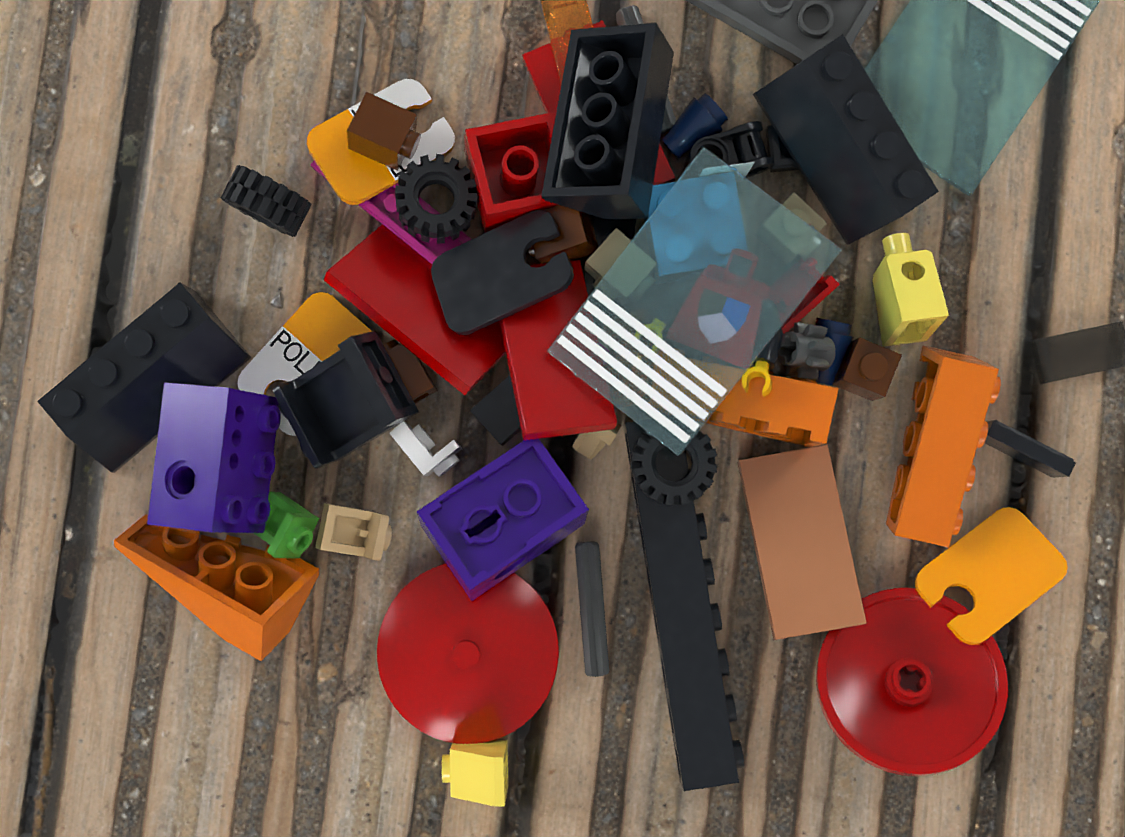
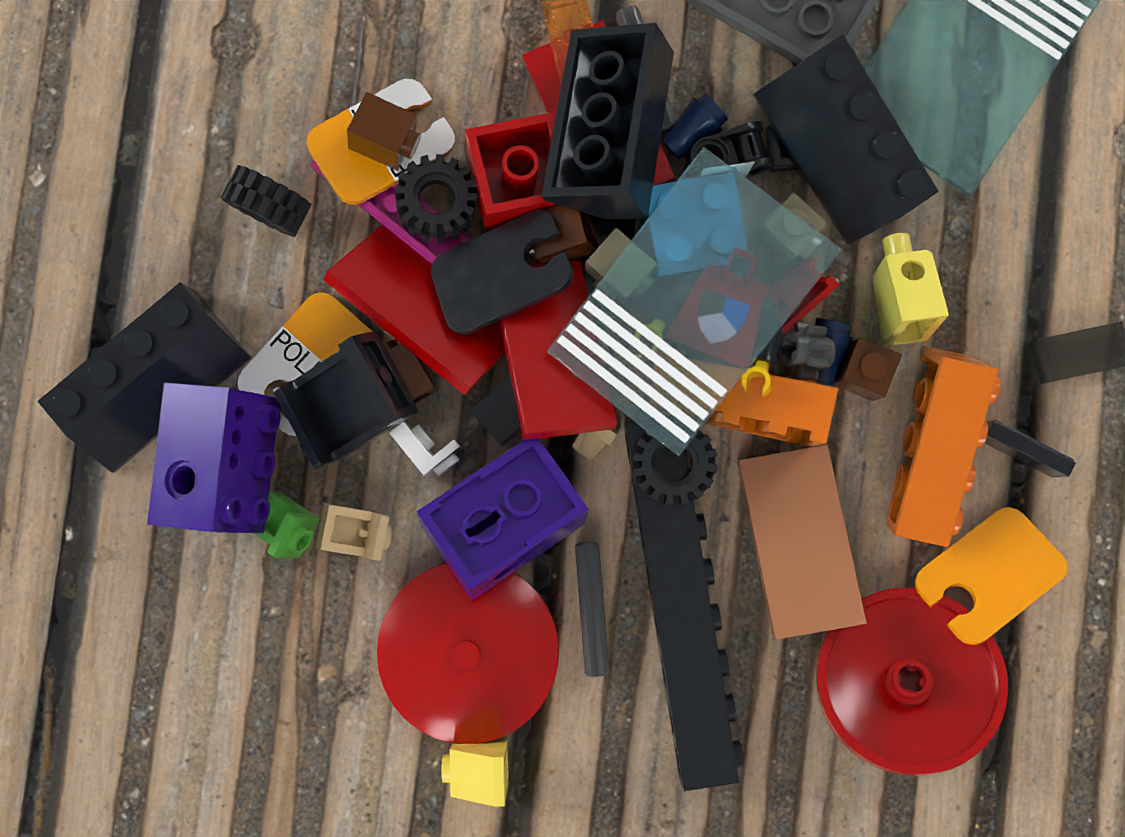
(225, 584): orange wedge -> none

